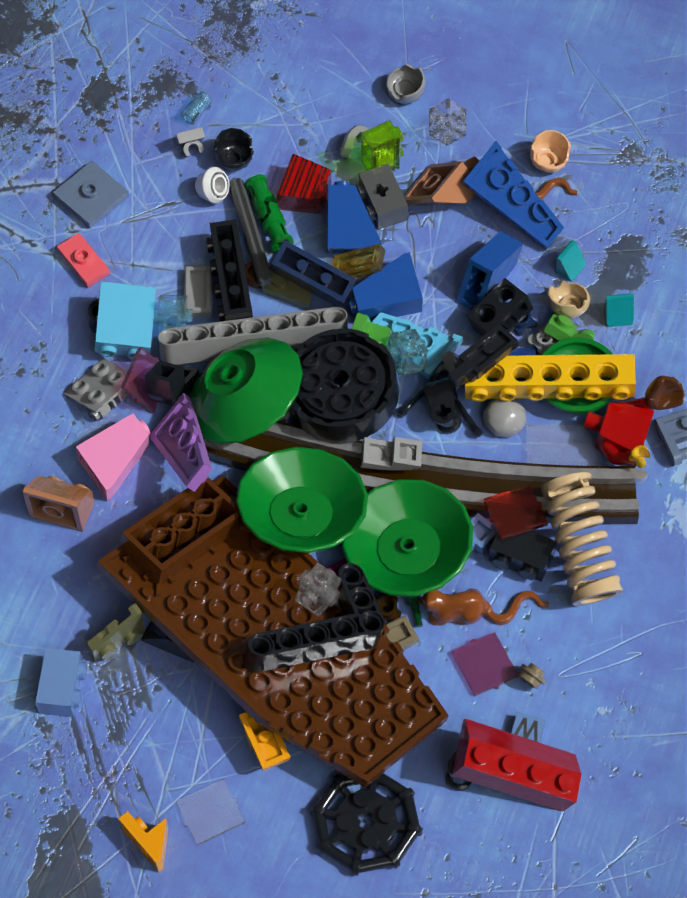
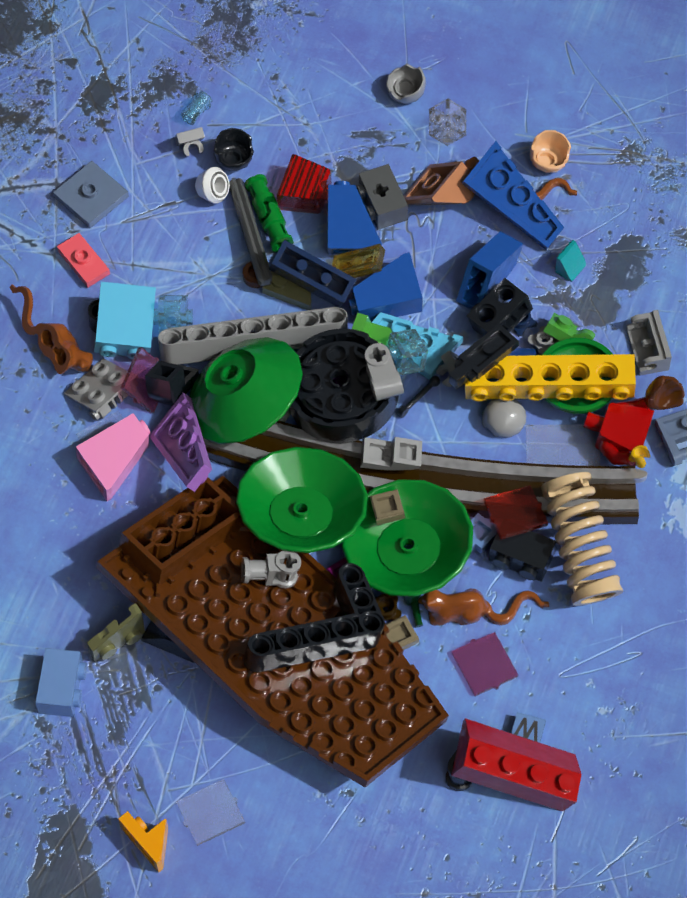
(54, 339): none -> dark orange animal
(59, 502): nougat slope -> none
(199, 290): light grey tile -> none
(230, 270): black brick -> none
(267, 745): light orange slope -> none
(272, 569): none -> light grey connector
(318, 589): clear brick -> none
(352, 137): hair -> none
(368, 838): black plate -> none
(382, 146): clear neon green brick -> none
(382, 375): none -> light grey piece
(387, 507): none -> dark tan tile
(442, 402): black piece -> none
(475, 428): black hinge -> none
(532, 675): dark tan plate -> none
(568, 299): tan hair -> none
(619, 310): teal slope -> none
(649, 343): none -> light grey hinge

